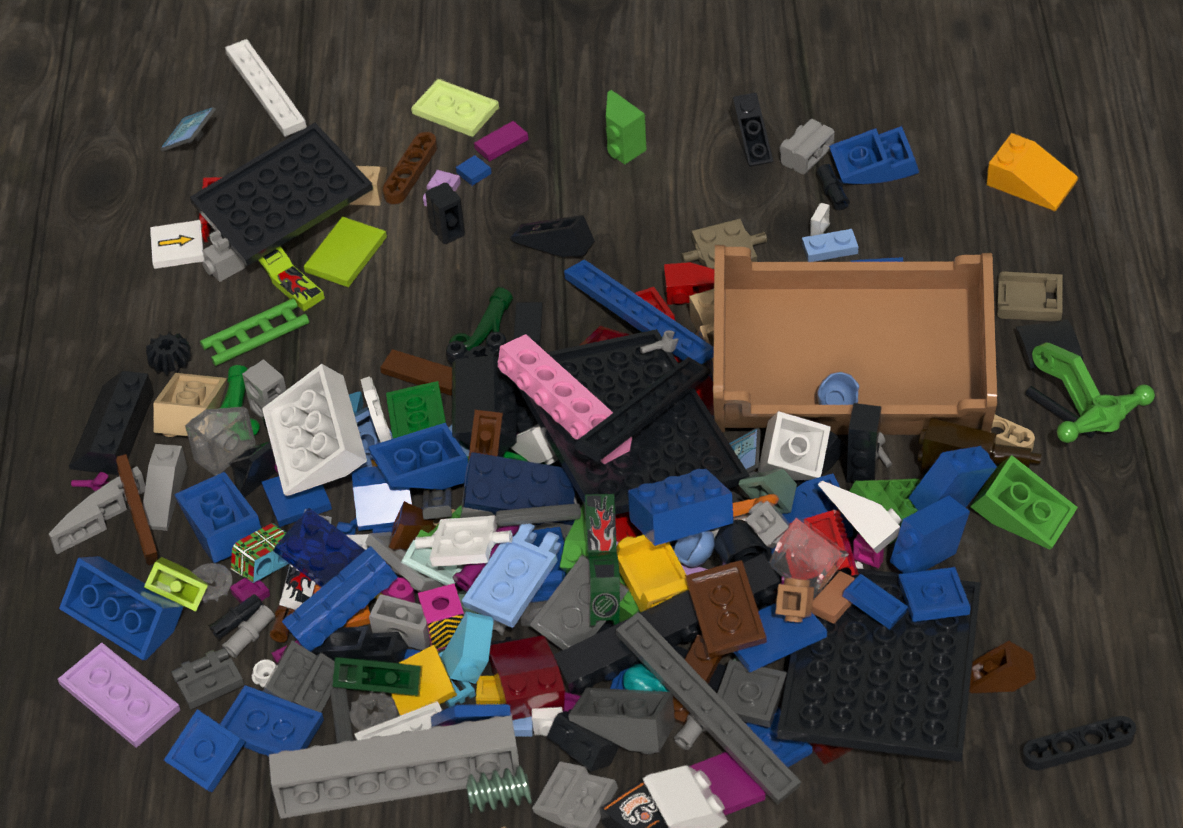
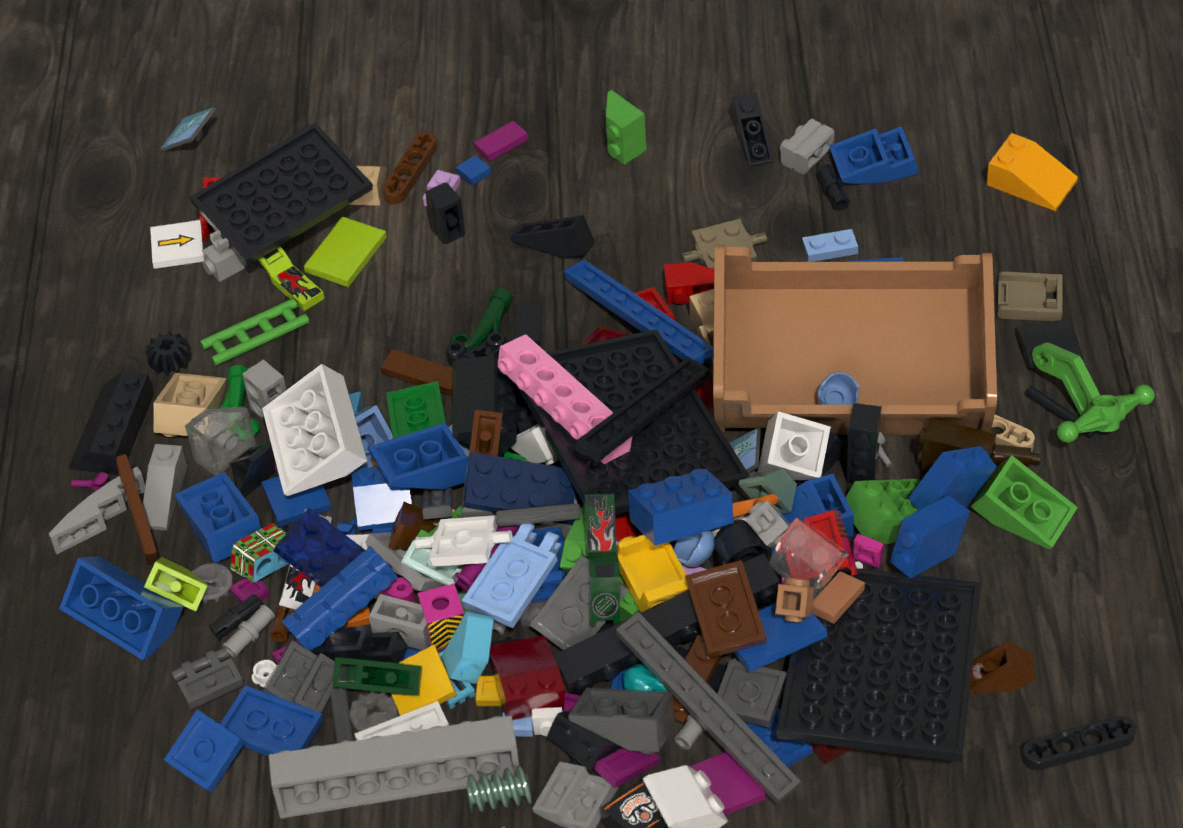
(119, 694): lavender tile -> none
(265, 87): white plate -> none
(375, 409): white tile -> none
(455, 107): yellowish green tile -> none
(462, 713): blue tile -> none
(625, 765): none -> magenta tile
(667, 343): light grey hand -> none
(820, 219): white tile -> none
(868, 517): white slope -> none
(875, 601): blue tile -> none
(934, 594): blue tile -> none

